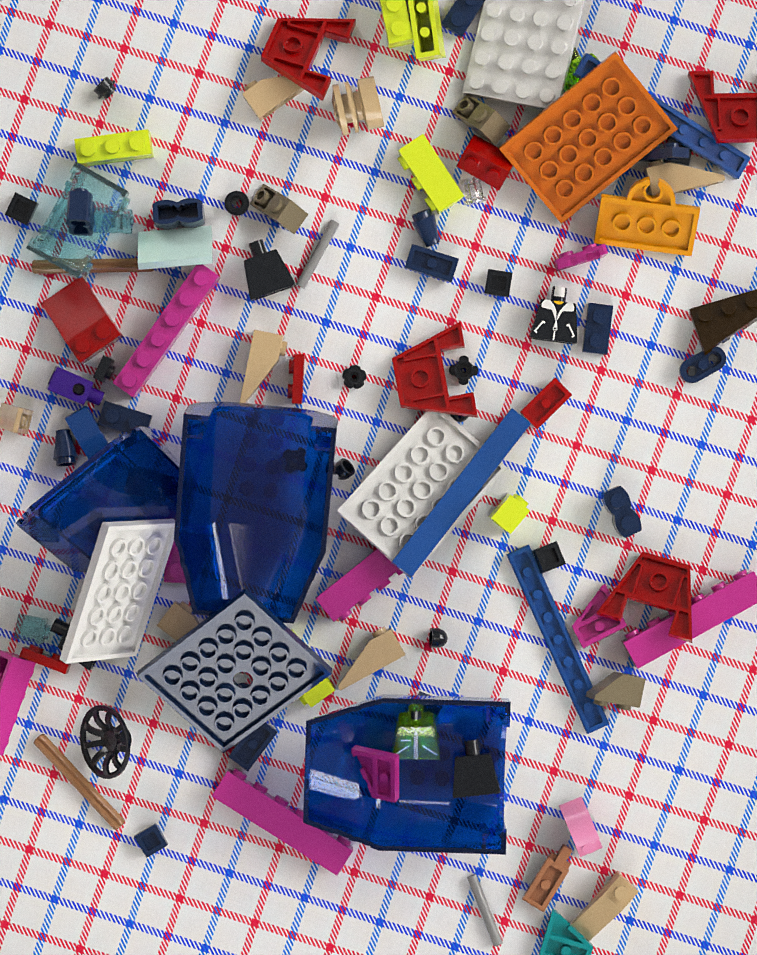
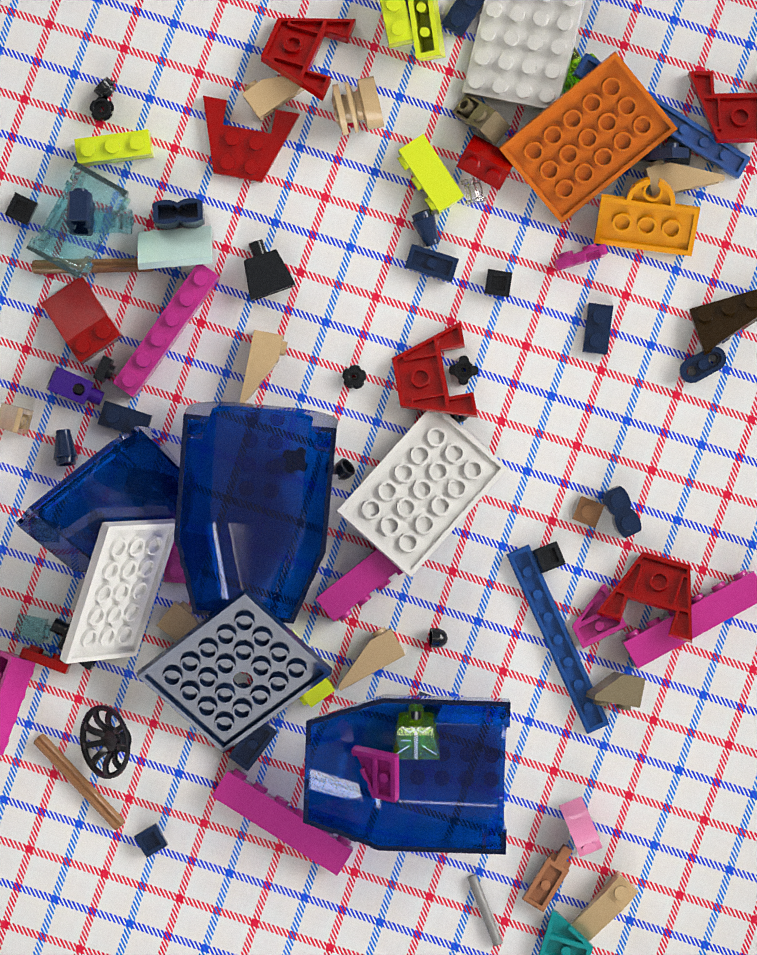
(86, 431): blue slope -> none
(101, 115): none -> black plate
(233, 196): black plate -> none
(243, 151): none -> red wing
(279, 208): dark tan slope -> none
(296, 367): red plate -> none
(317, 254): light grey bar -> none
(460, 493): blue tile -> none
(474, 772): black torso -> none
(510, 512): neon yellow brick -> none
(545, 403): red plate -> none
(555, 319): black torso -> none
(588, 512): none -> medium nougat plate

